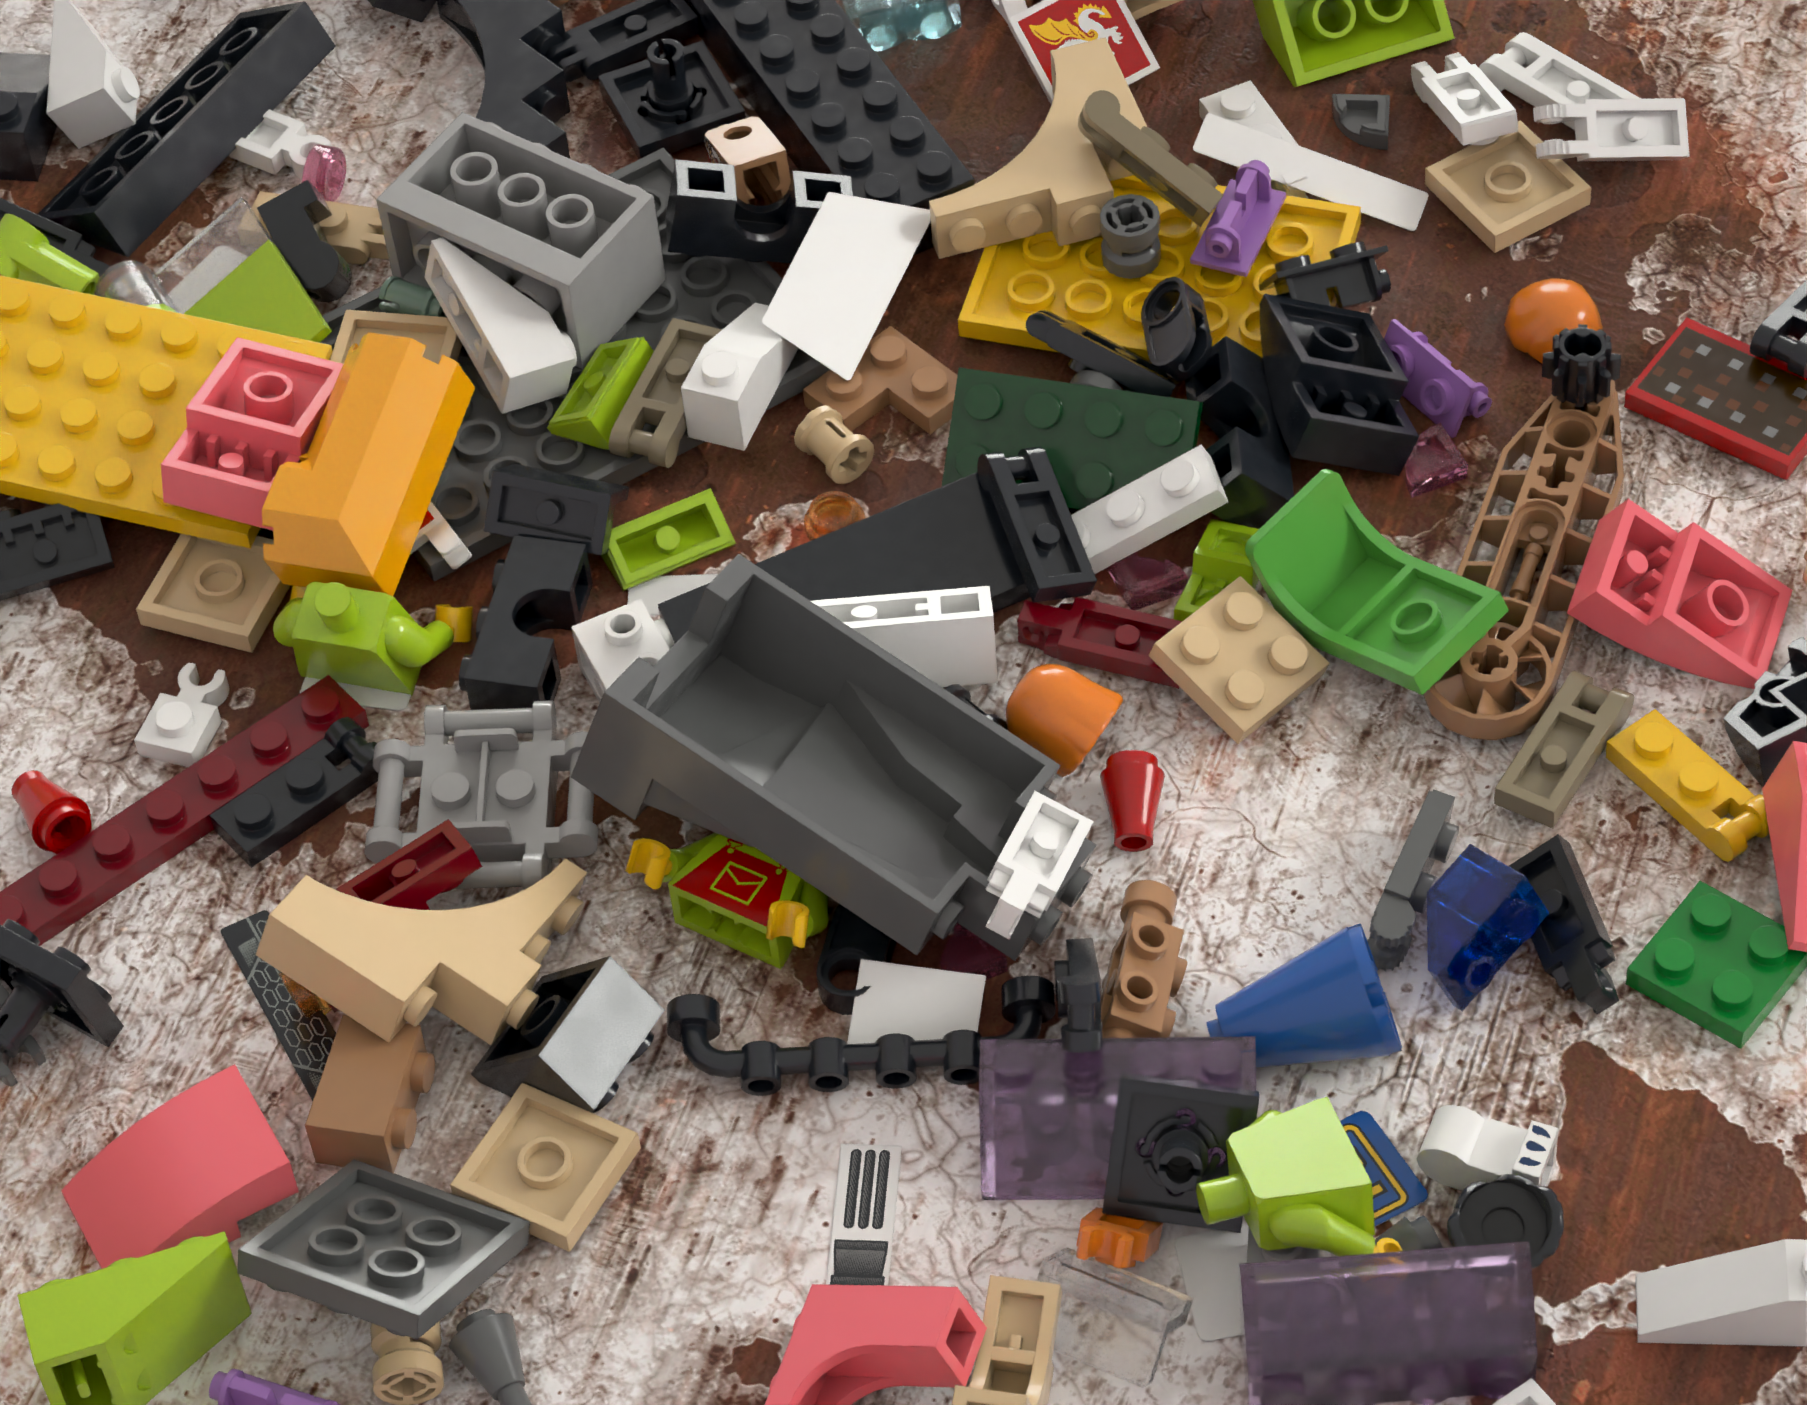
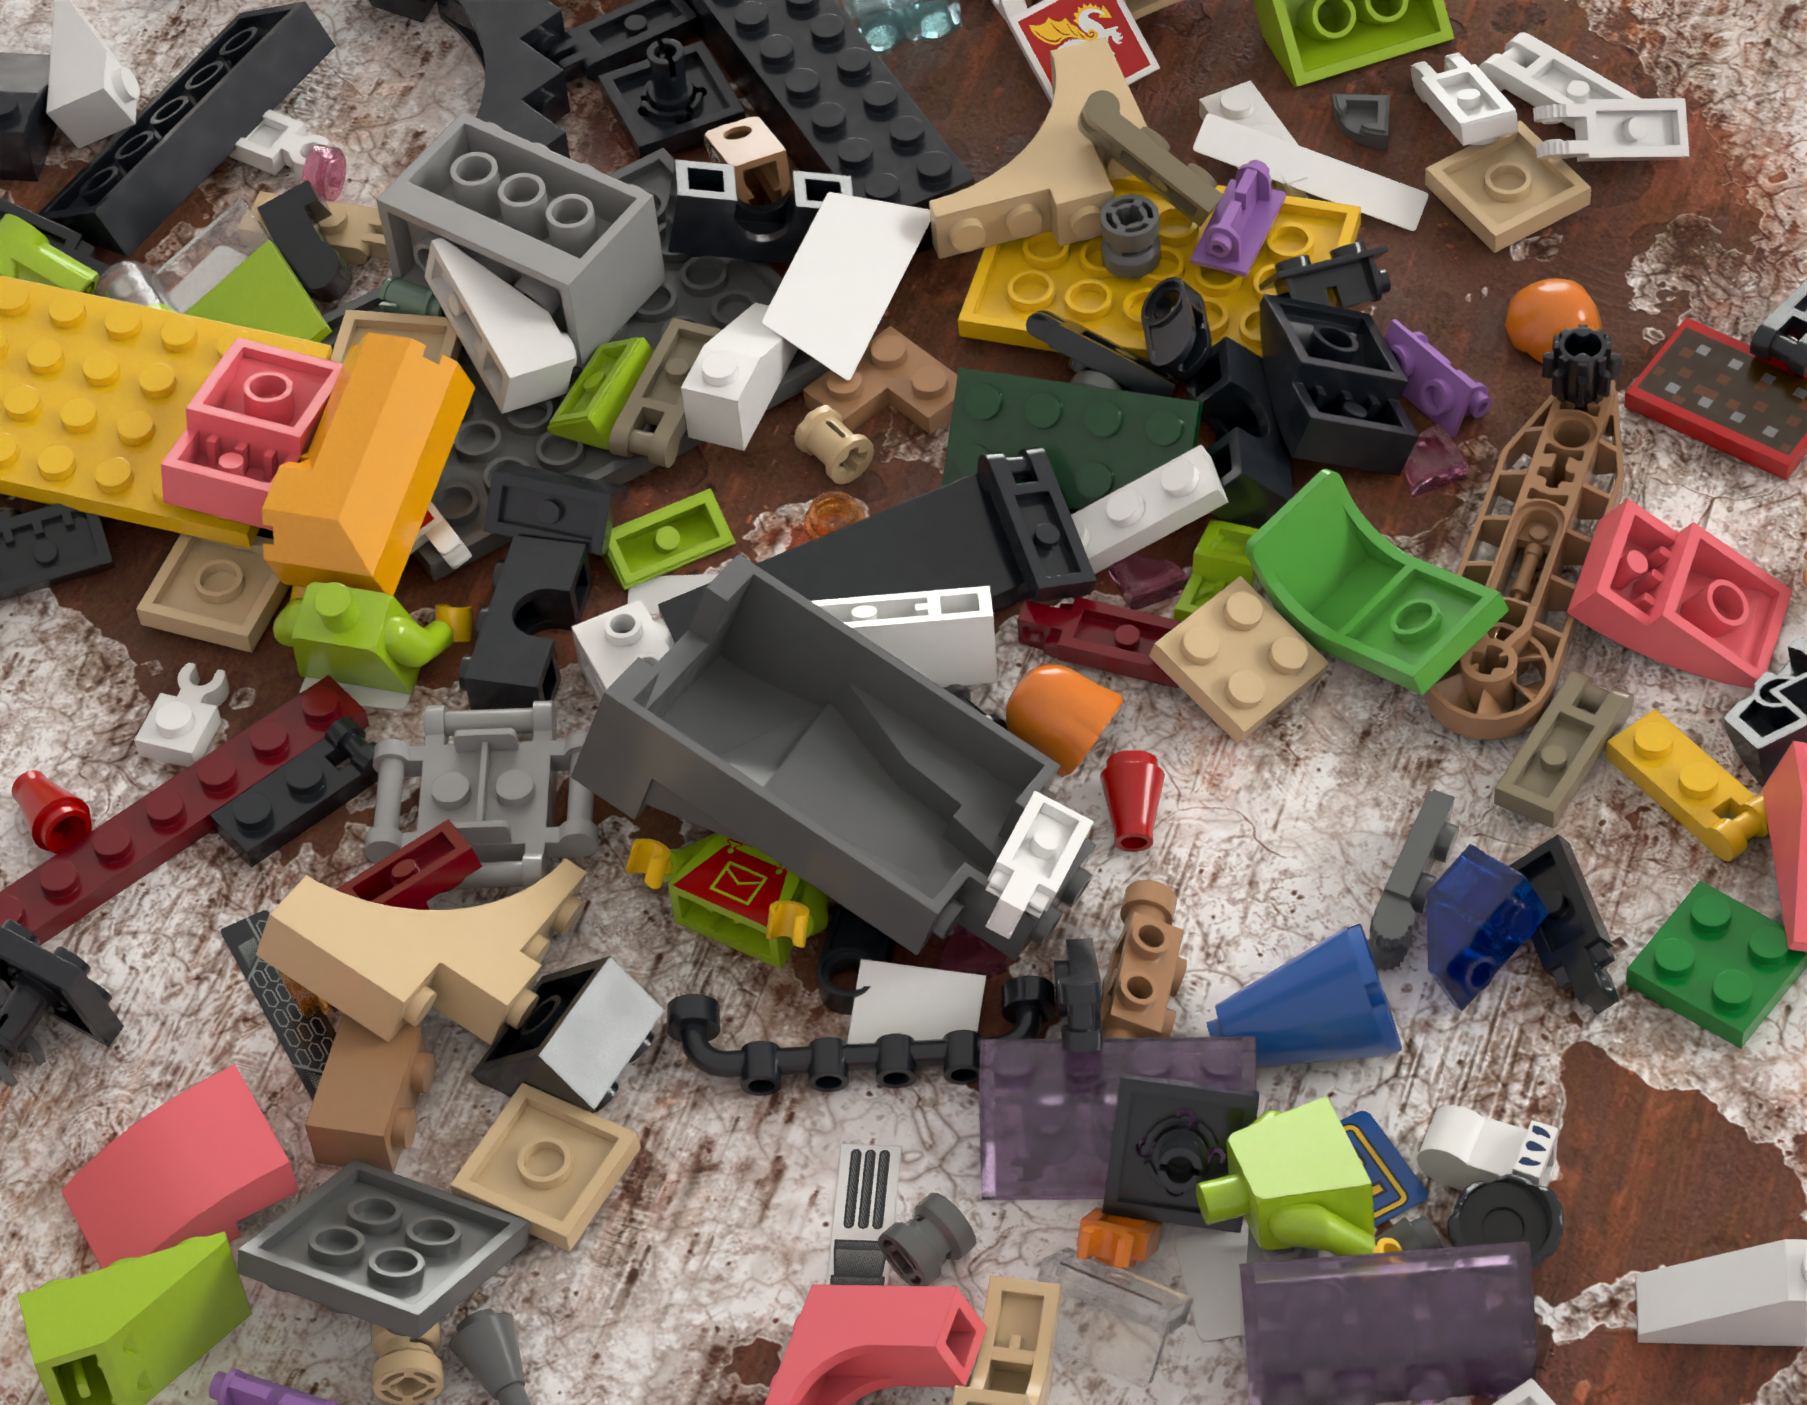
(926, 1241): none -> dark grey wheel

